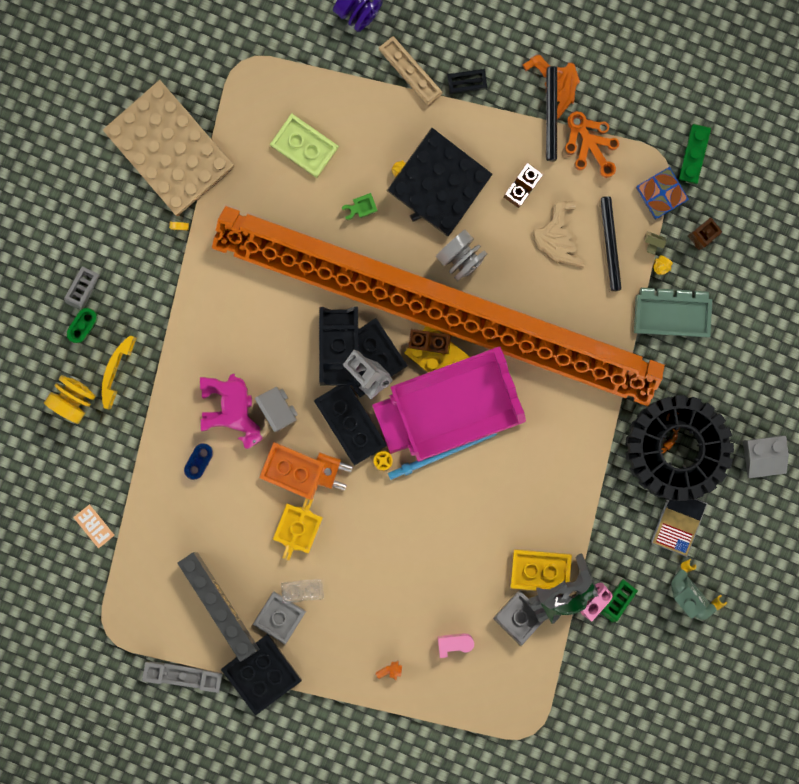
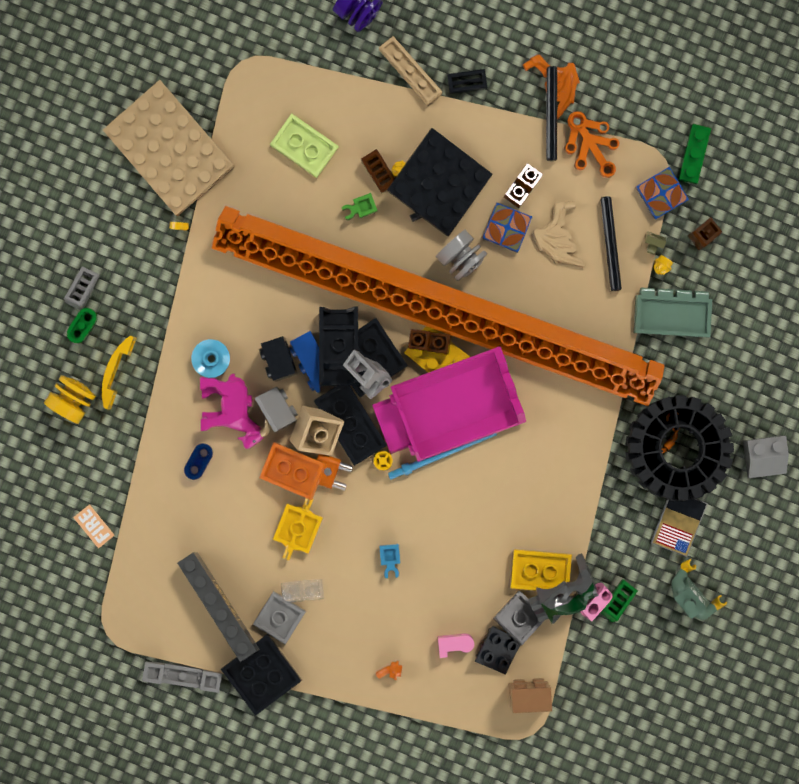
(203, 351): none -> medium azure dish
(278, 358): none -> black brick
(308, 353): none -> blue slope
(316, 431): none -> tan slope
(369, 157): none -> reddish brown slope
(390, 556): none -> dark azure plate
(497, 650): none -> black hinge
(507, 227): none -> tile
(530, 696): none -> medium nougat brick

